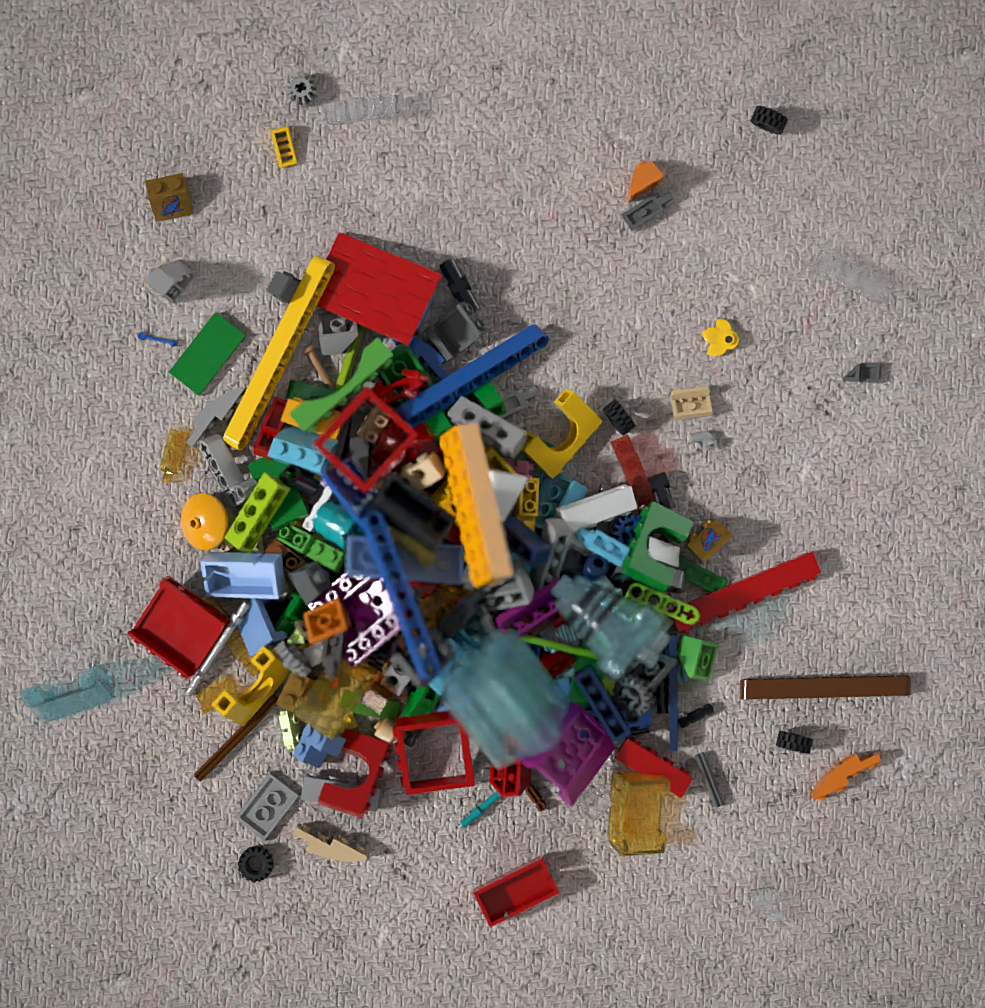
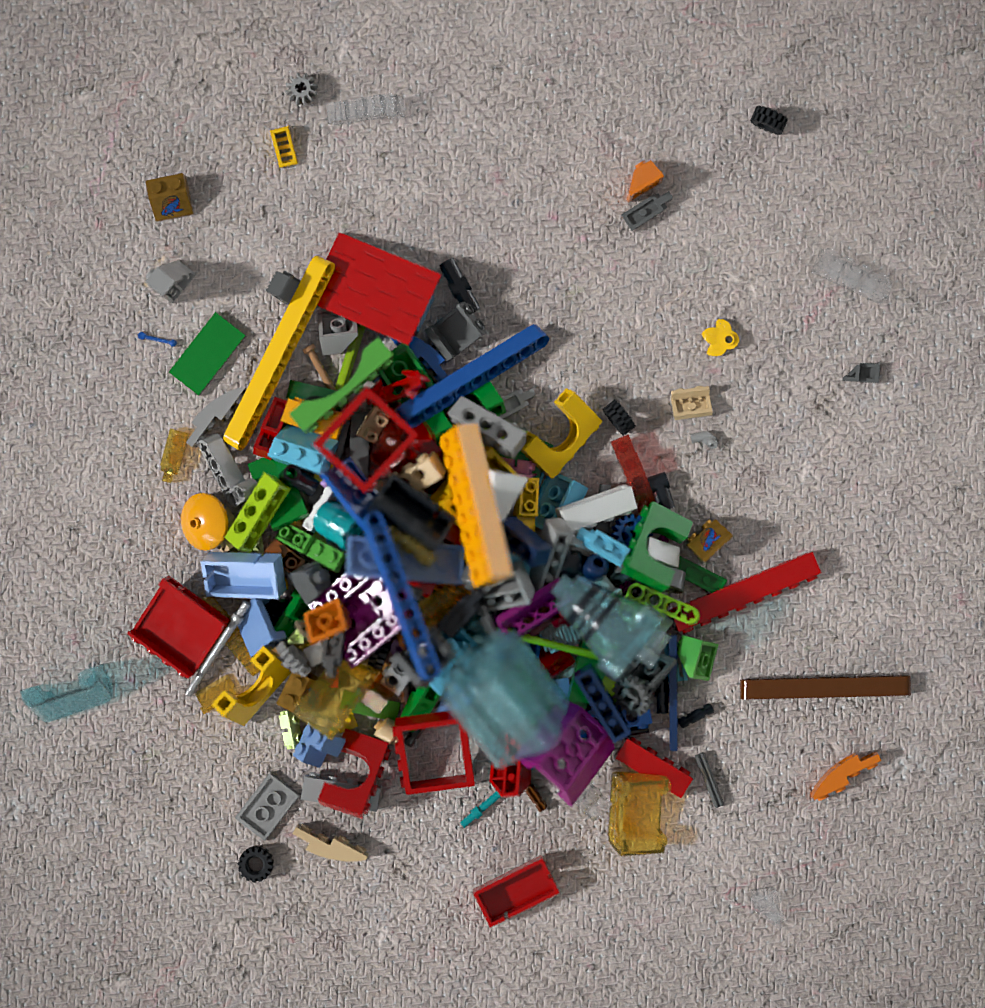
(235, 739): reddish brown axle -> none
(794, 742): black tyre -> none

